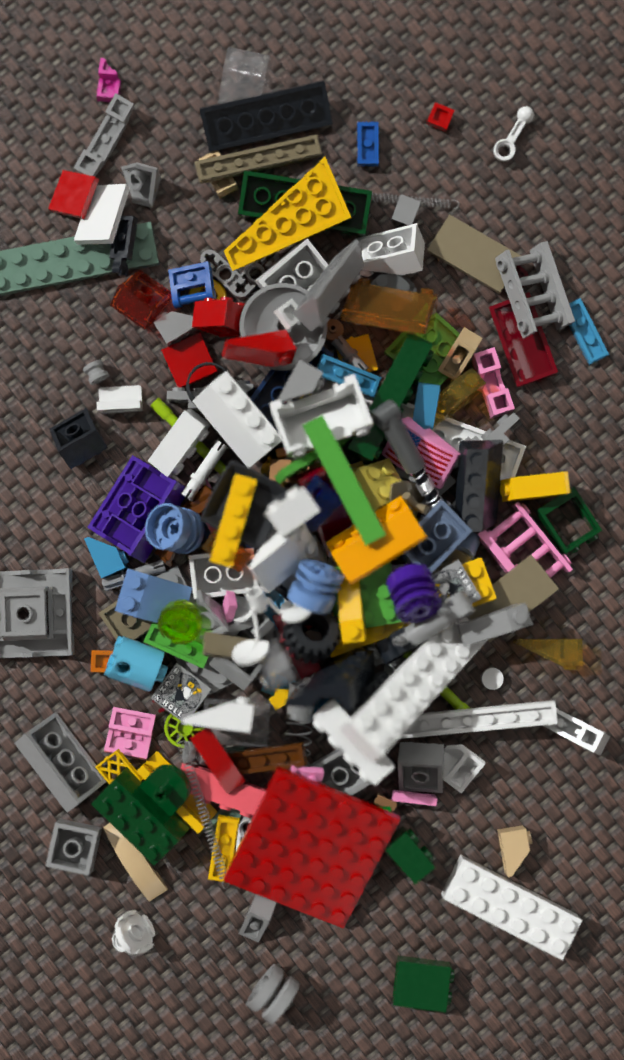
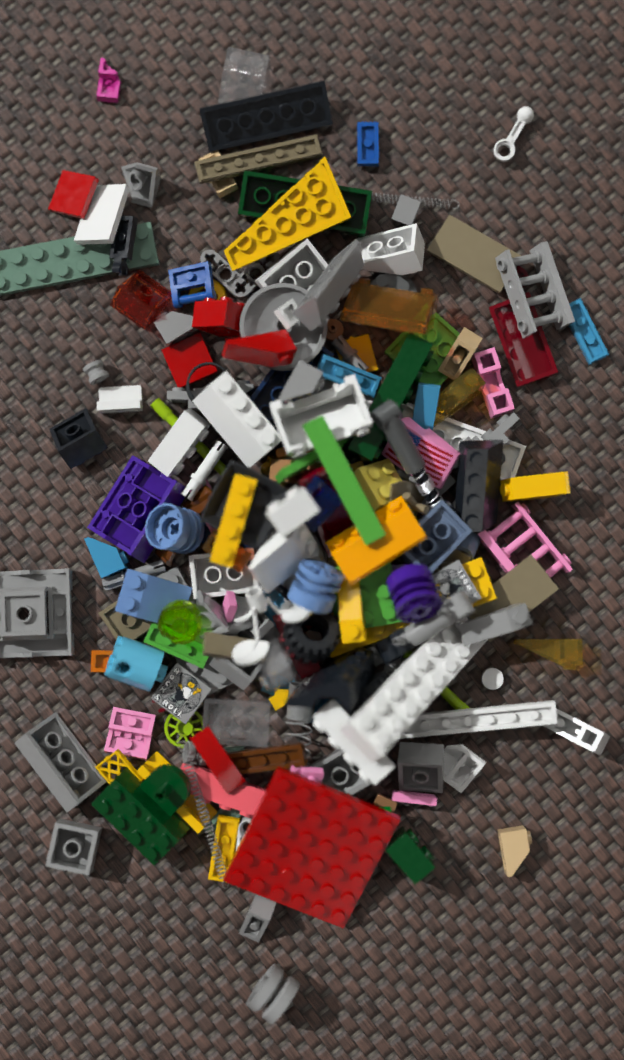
(106, 137): light grey slope -> none
(133, 933): white tile -> none
(136, 864): tan slope -> none
(231, 715): white slope -> none
(422, 984): dark green brick -> none
(440, 117): red plate -> none
(511, 907): white brick -> none
(574, 546): dark green window -> none

